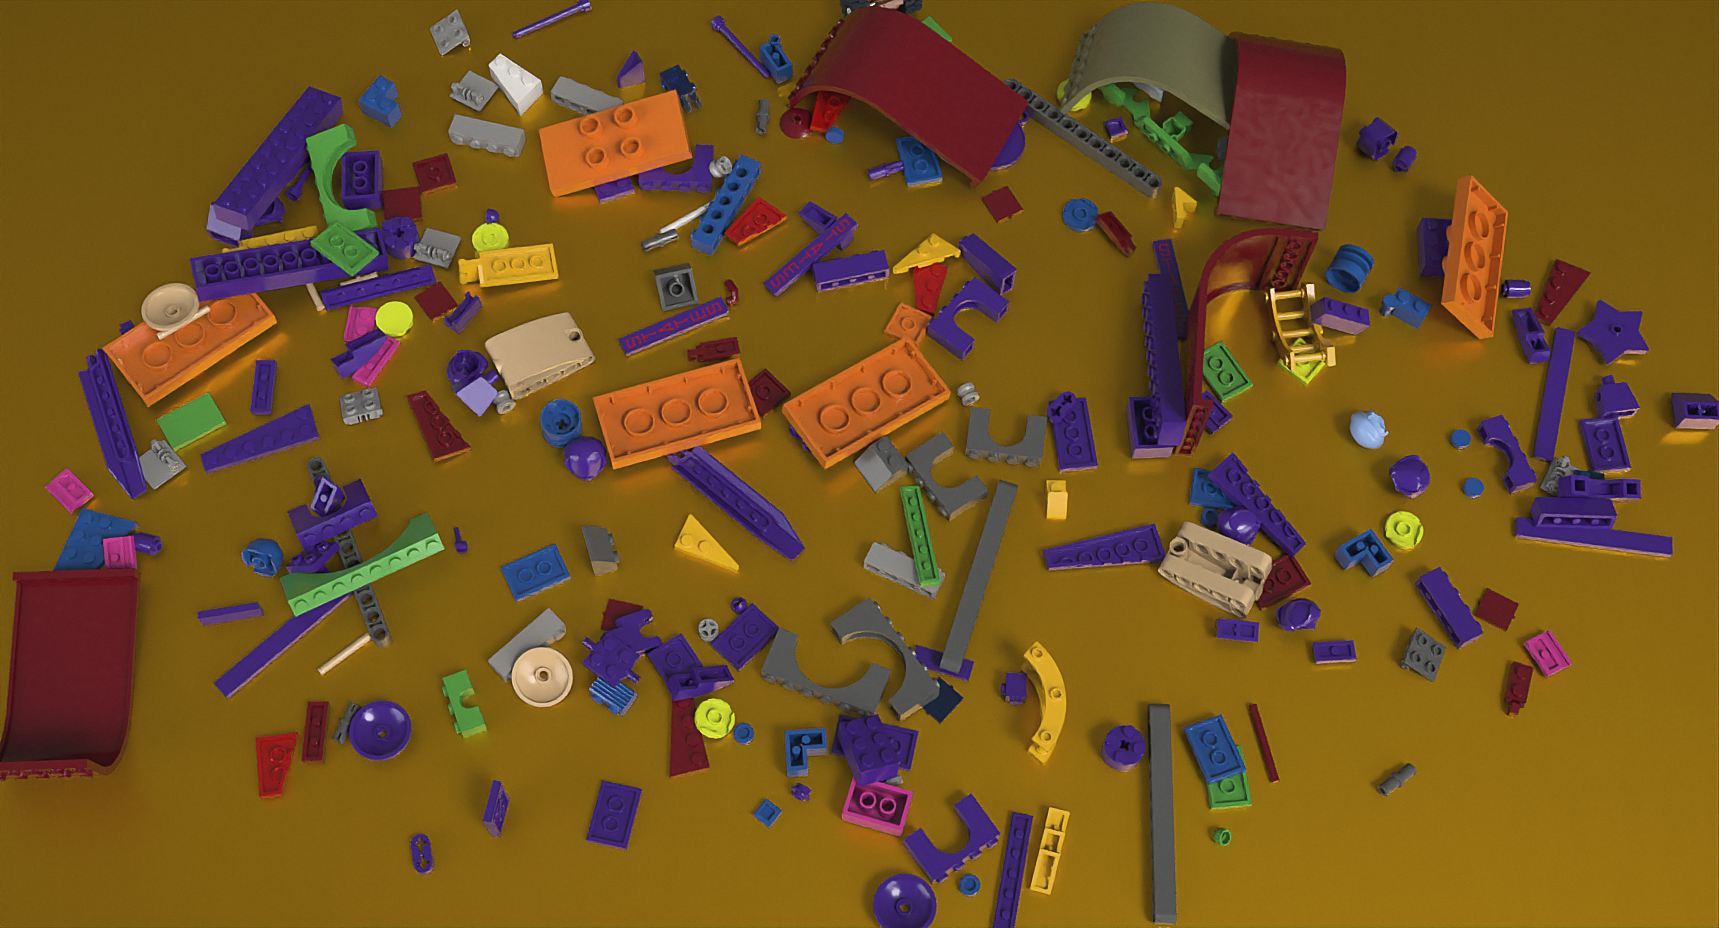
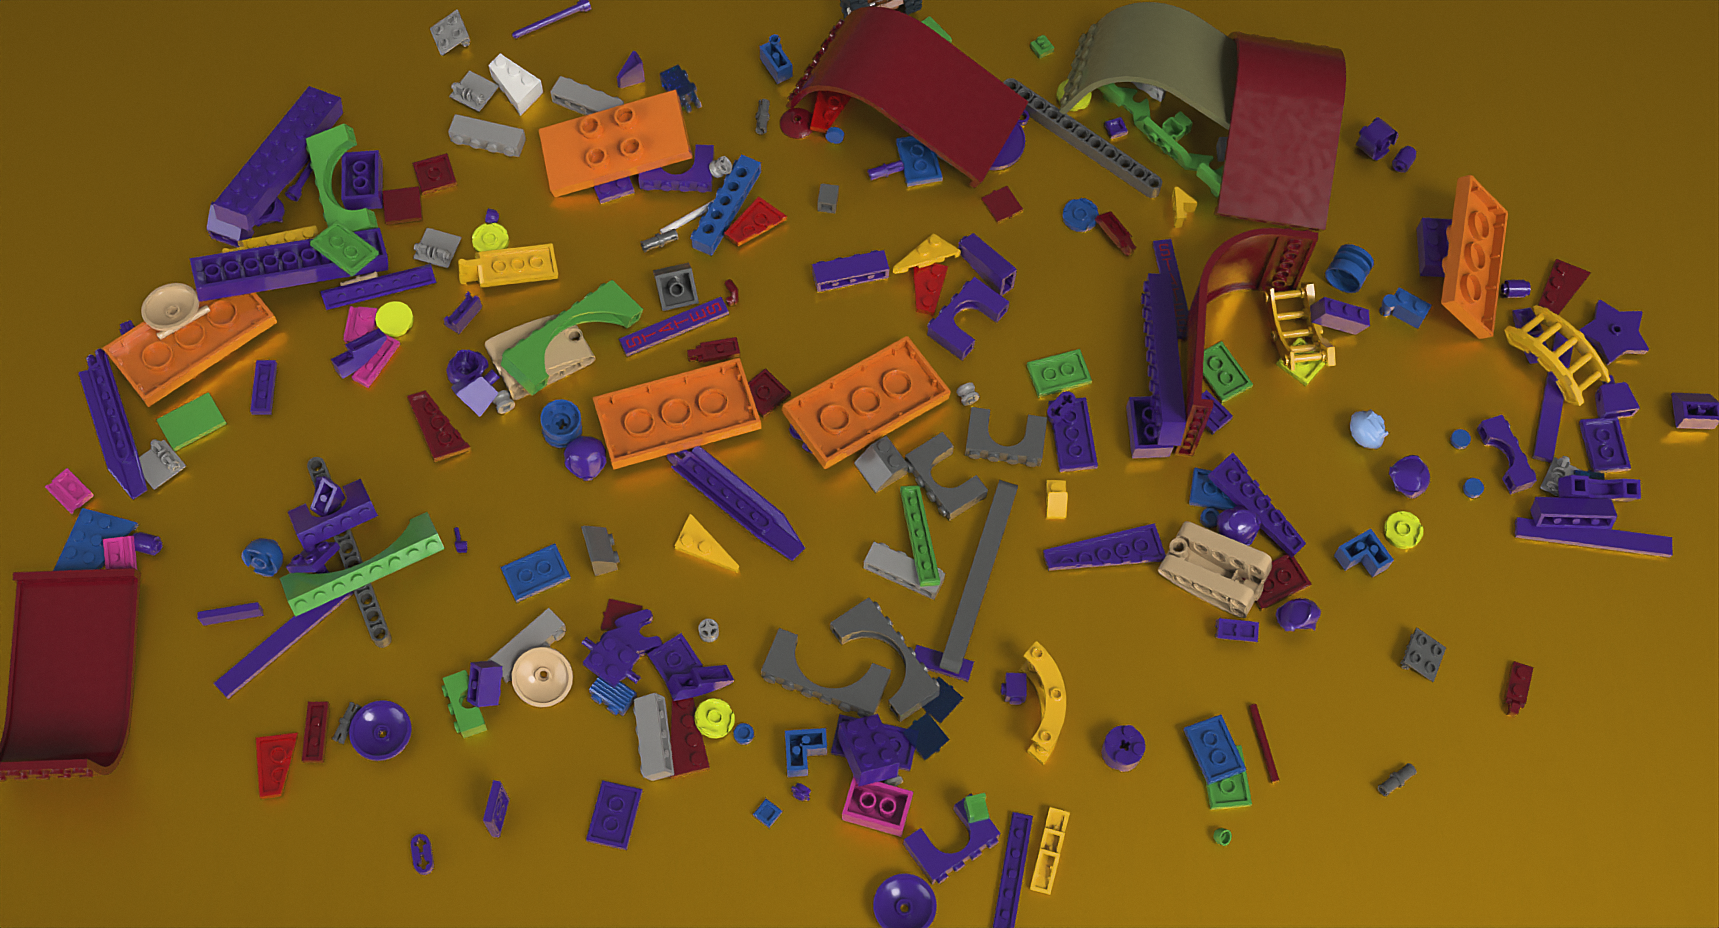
(276, 436): dark purple wing -> none
(311, 288): tan bar -> none
(344, 653): tan bar -> none
(359, 404): light grey hinge -> none
(379, 102): blue brick -> none
(400, 237): dark purple brick -> none
(436, 301): dark red piece -> none
(484, 683): none -> dark purple brick
(606, 304): none -> bright green arch
(653, 737): none -> light grey brick
(718, 24): dark purple piece -> none
(741, 607): dark purple hinge -> none
(745, 637): dark purple tile -> none
(811, 255): dark purple tile -> none
(821, 220): dark purple slope -> none
(828, 198): none -> dark grey panel
(908, 322): orange tile -> none
(926, 736): none -> clear blue piece
(969, 885): blue tile -> none
(976, 808): none -> bright green panel
(1042, 46): none -> bright green tile
(1059, 373): none -> bright green tile
(1161, 814): dark grey beam -> none
(1334, 652): dark purple plate -> none
(1449, 607): dark purple brick -> none
(1496, 609): dark red piece -> none
(1547, 653): dark pink plate -> none
(1549, 359): none -> yellow fence

